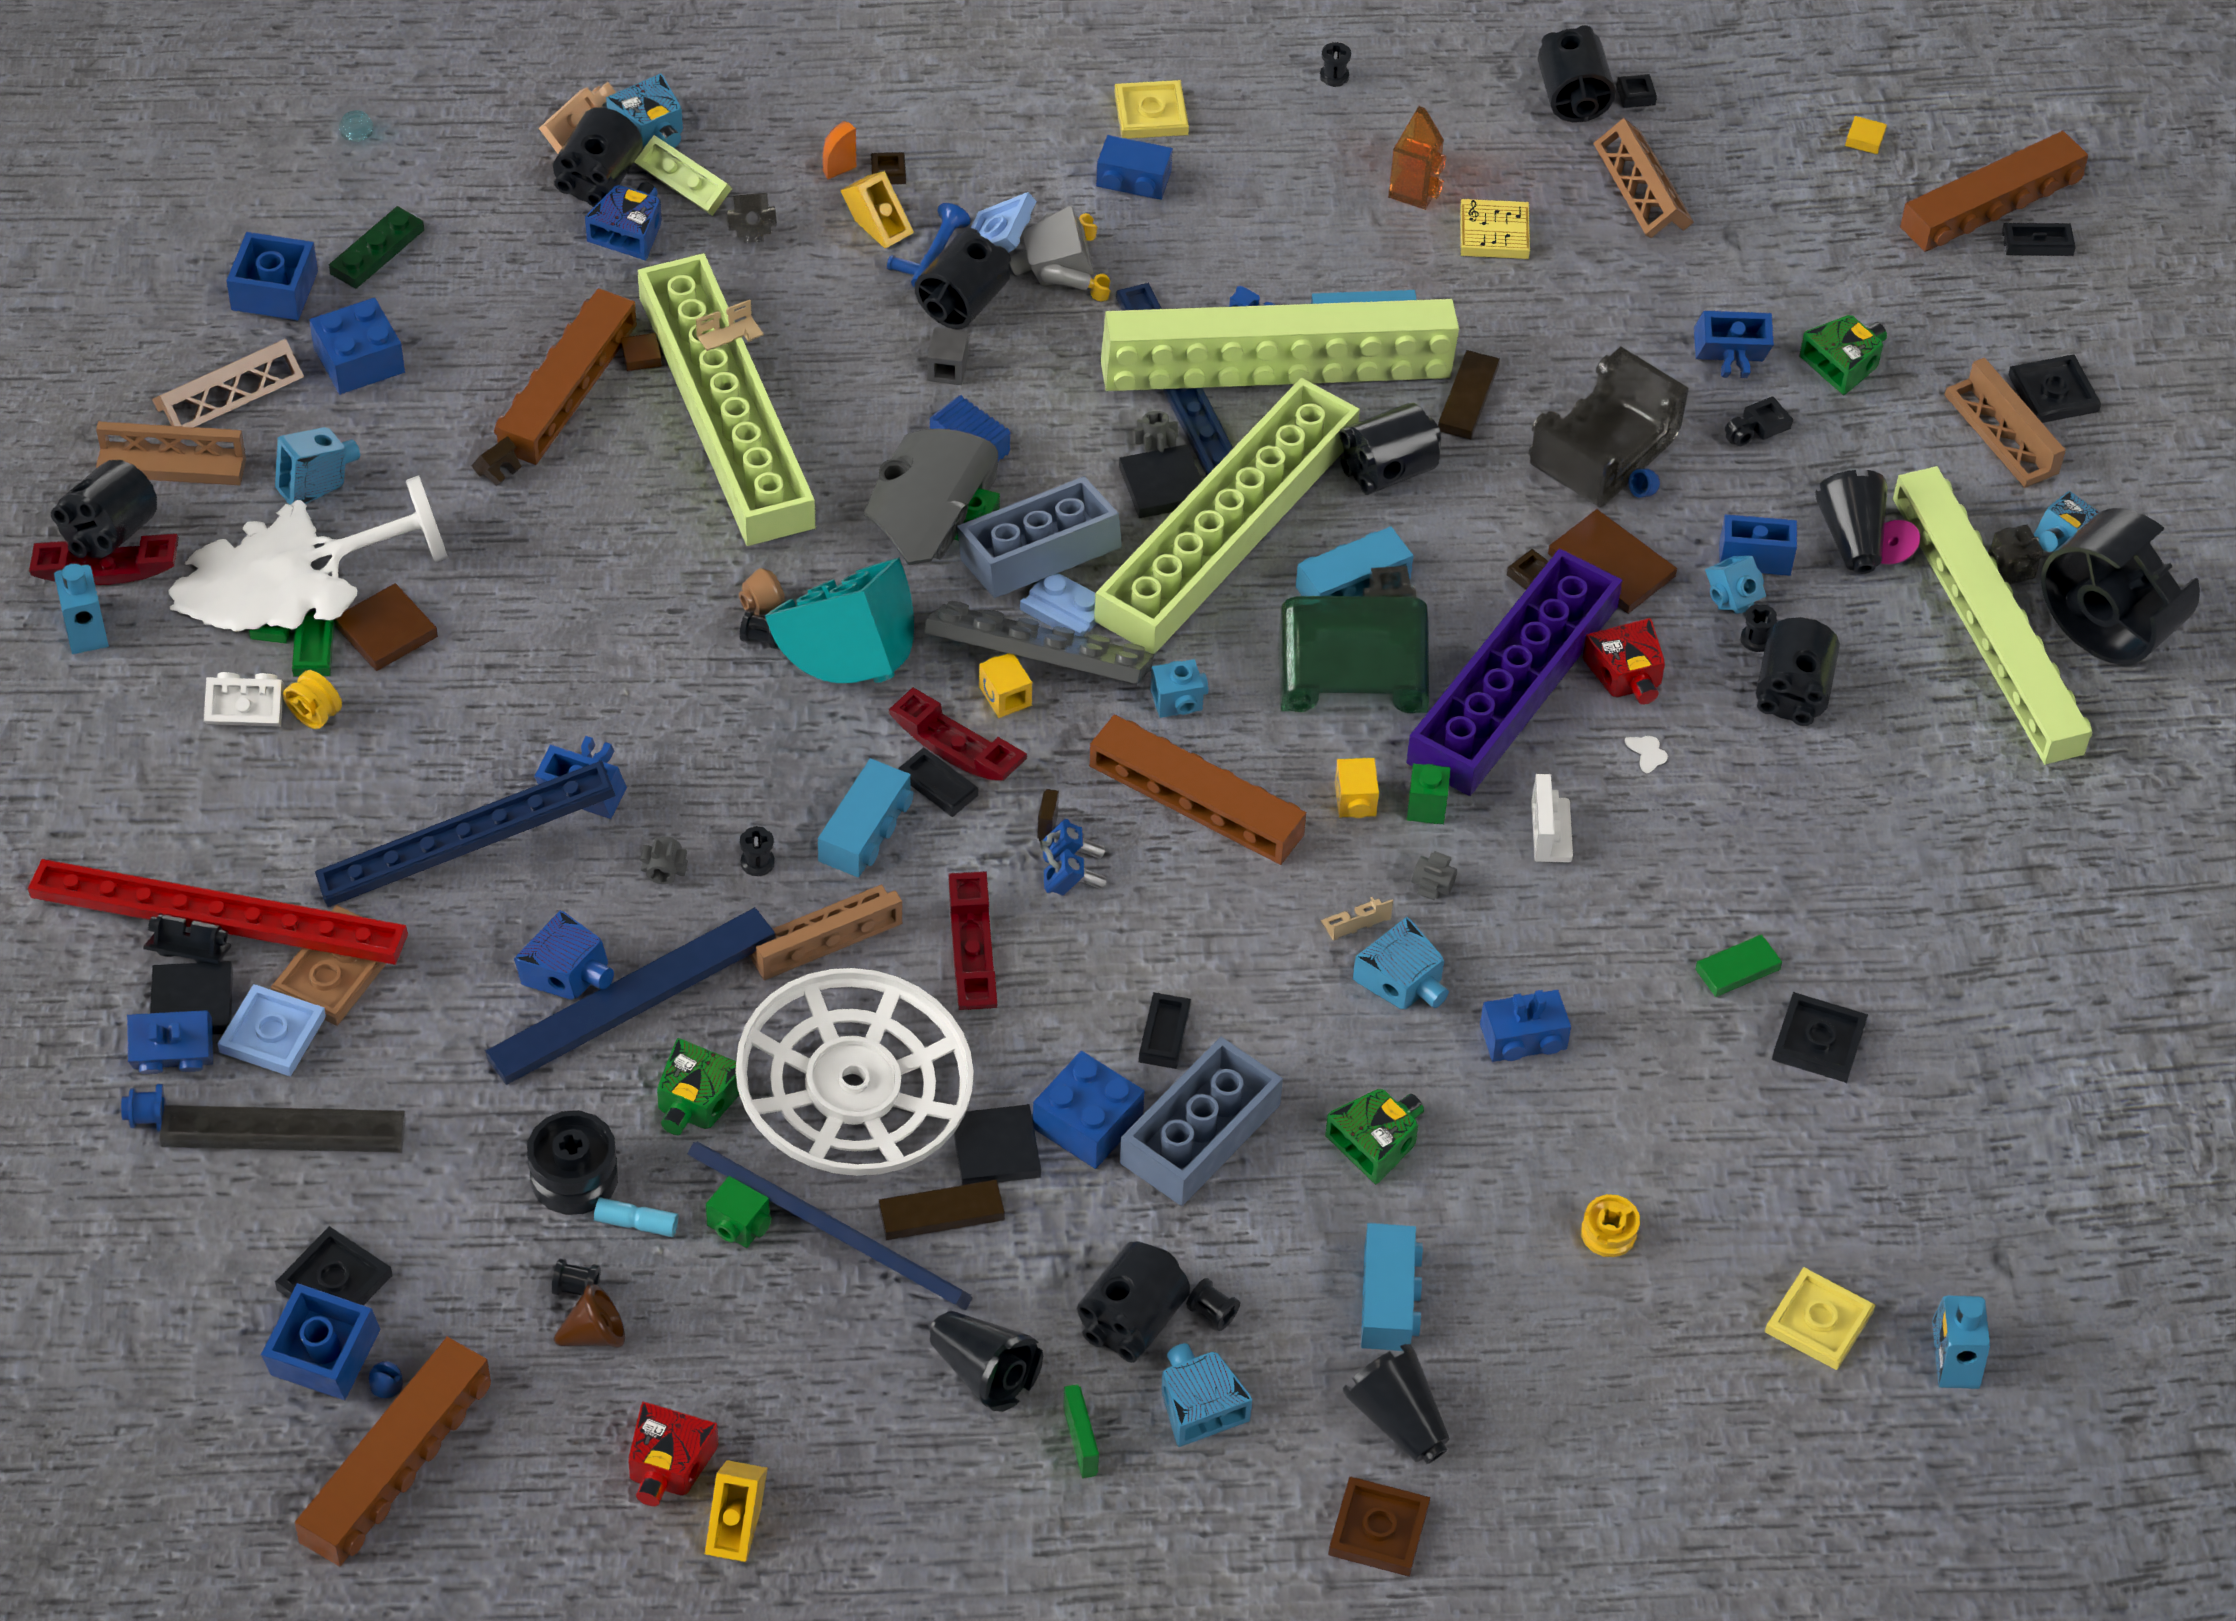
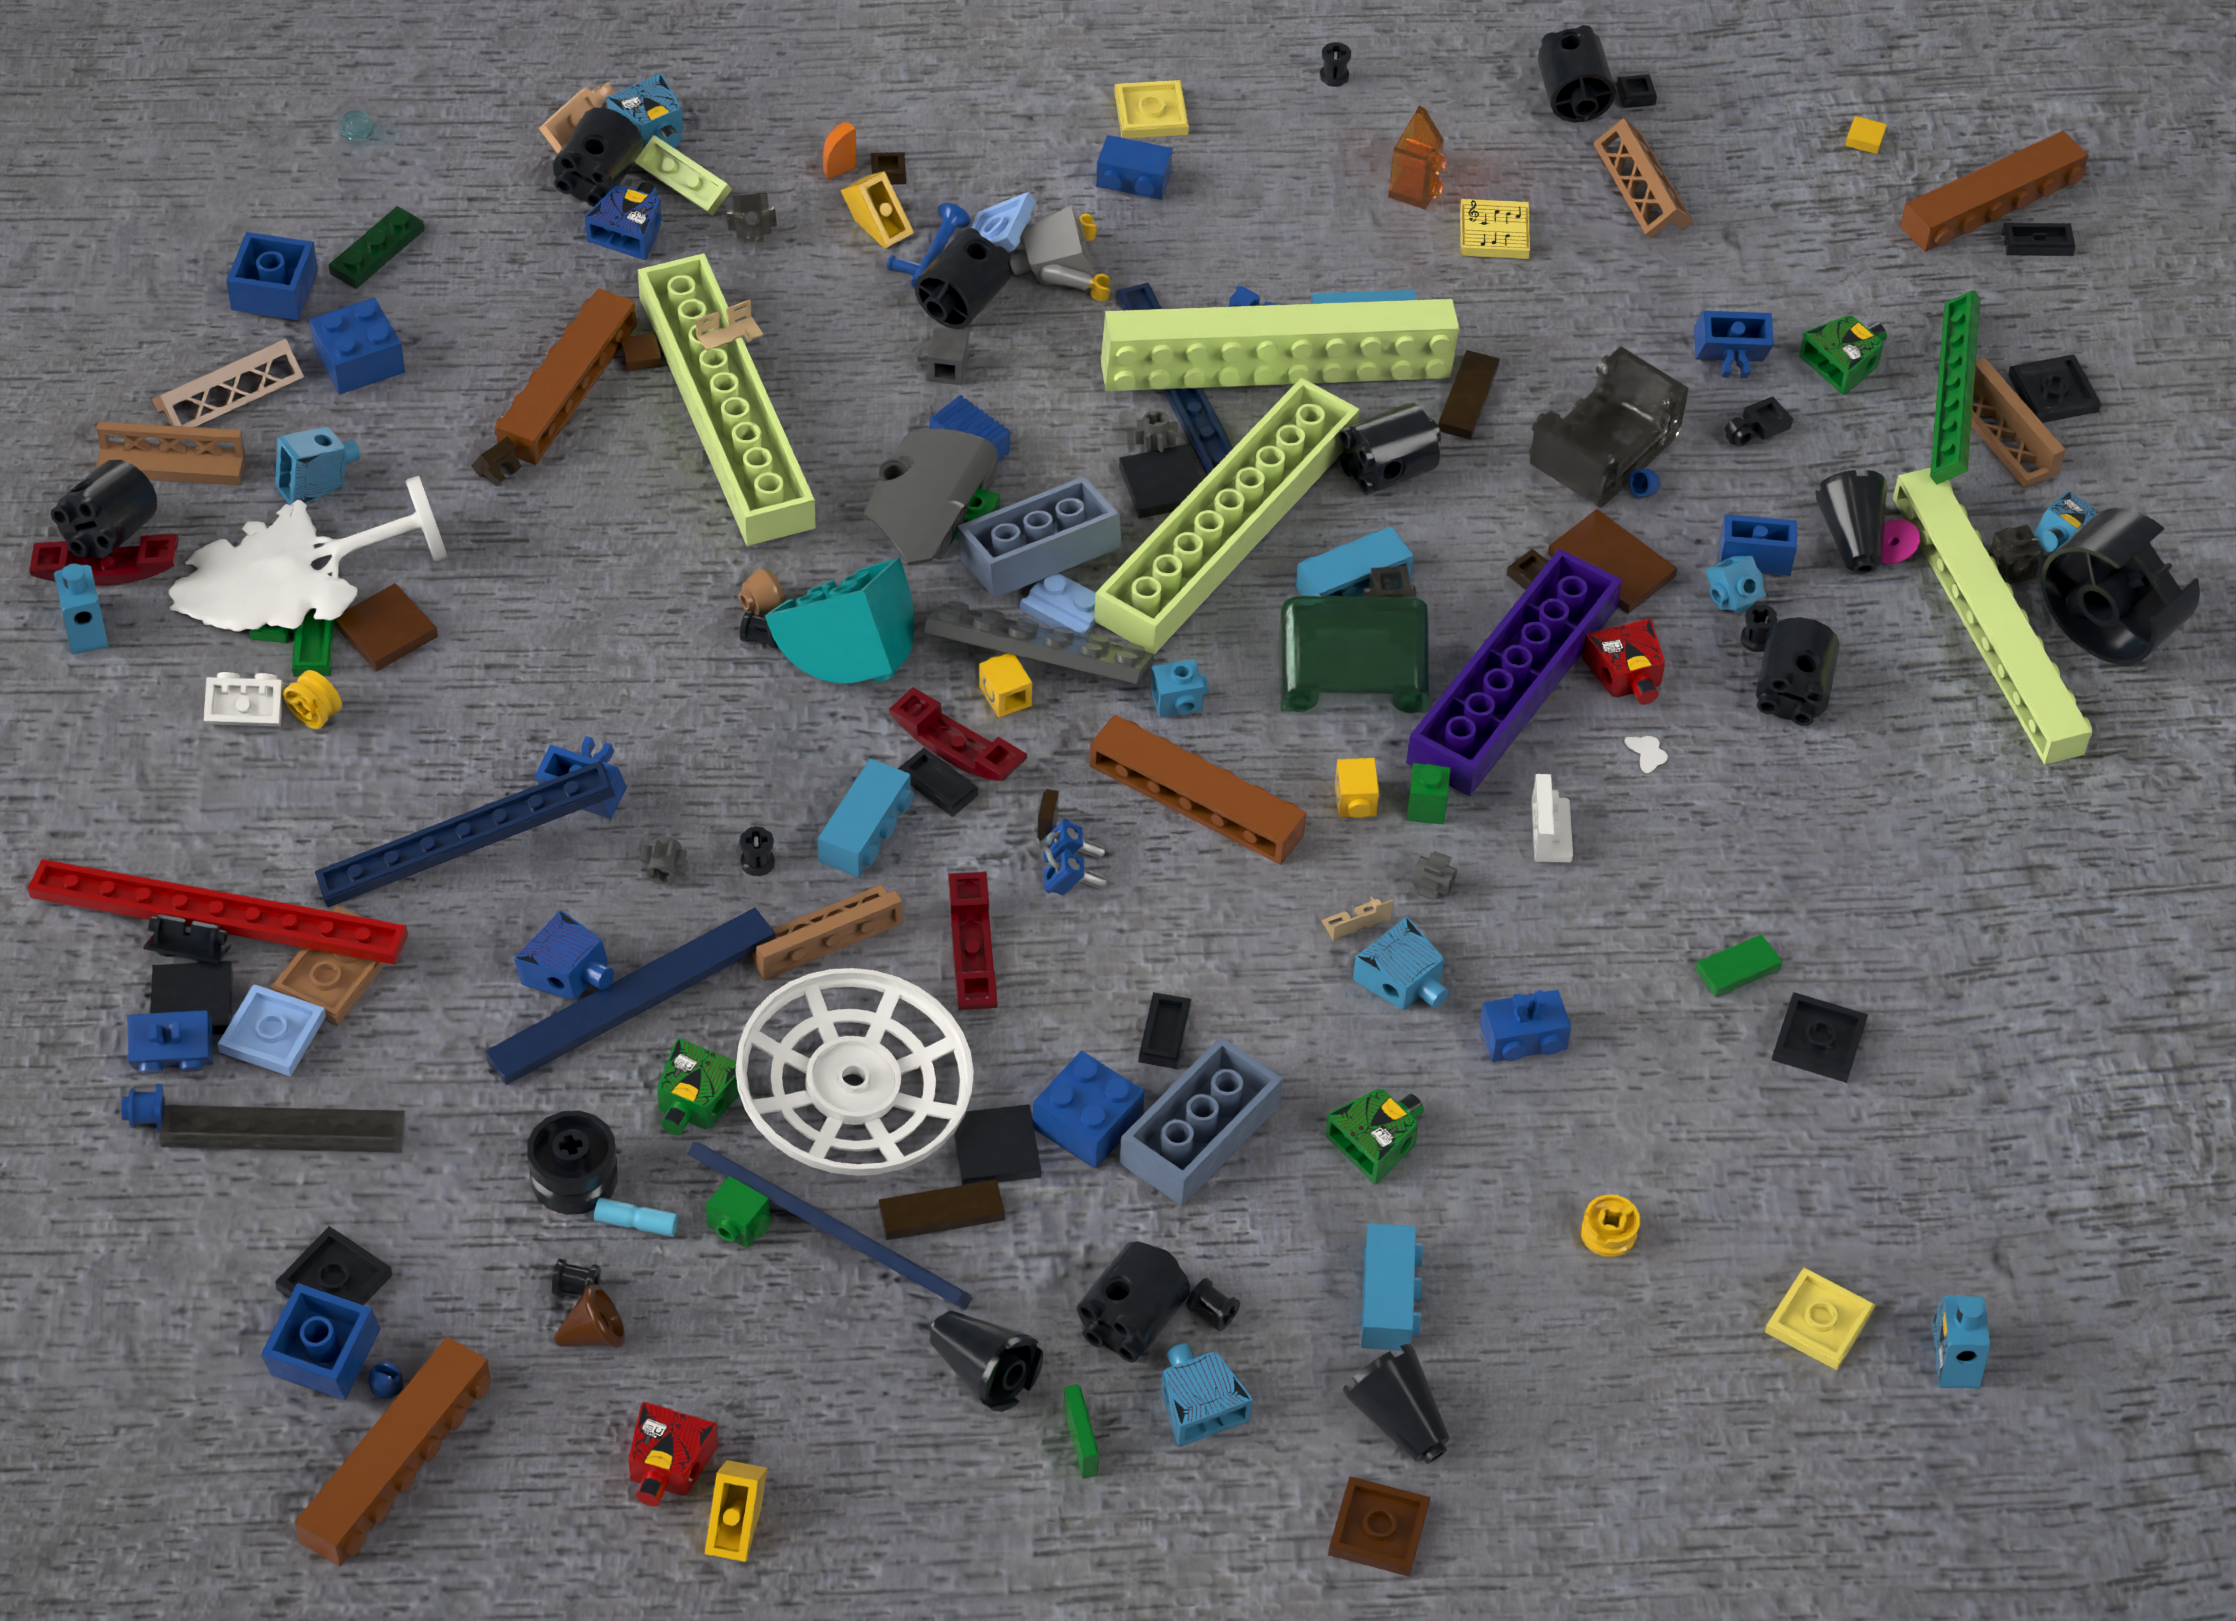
(1955, 388): none -> green tile

